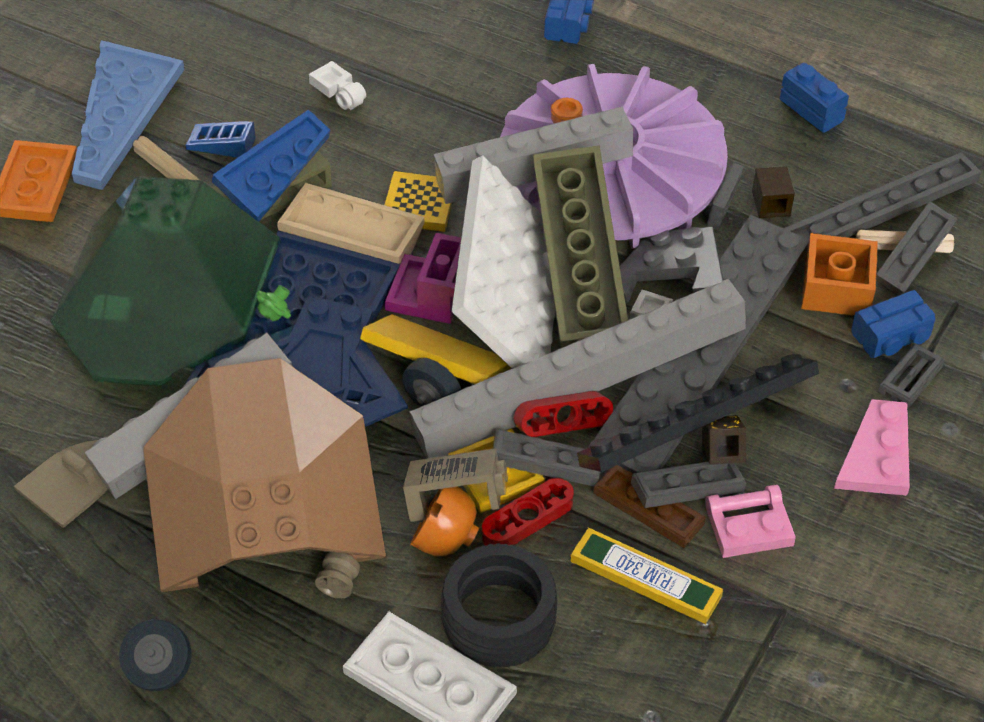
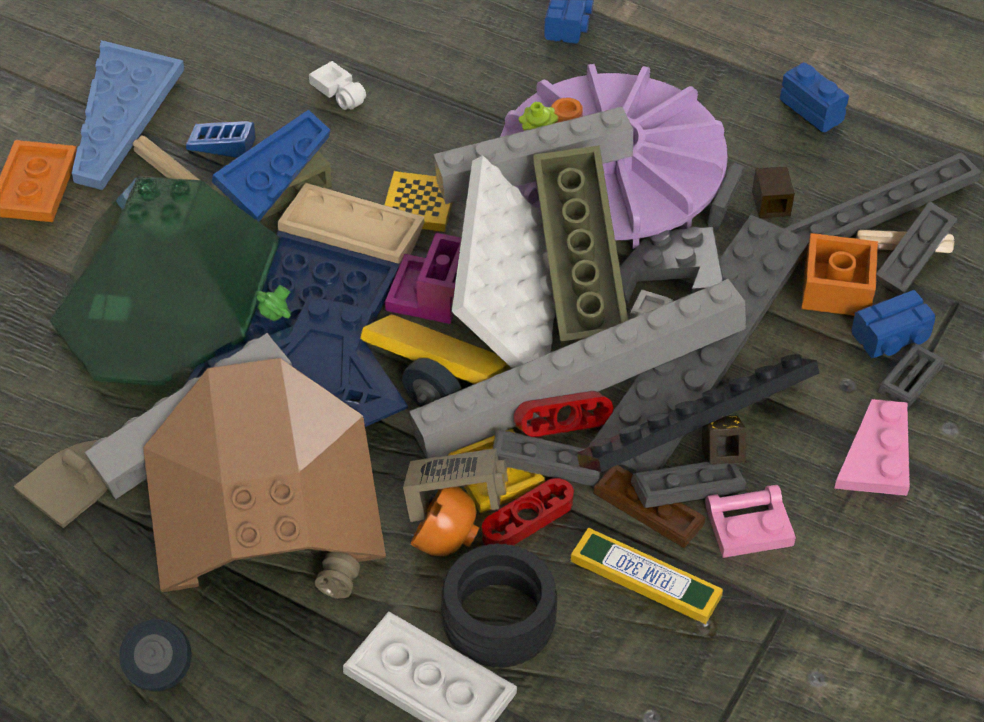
(537, 116): none -> lime plant

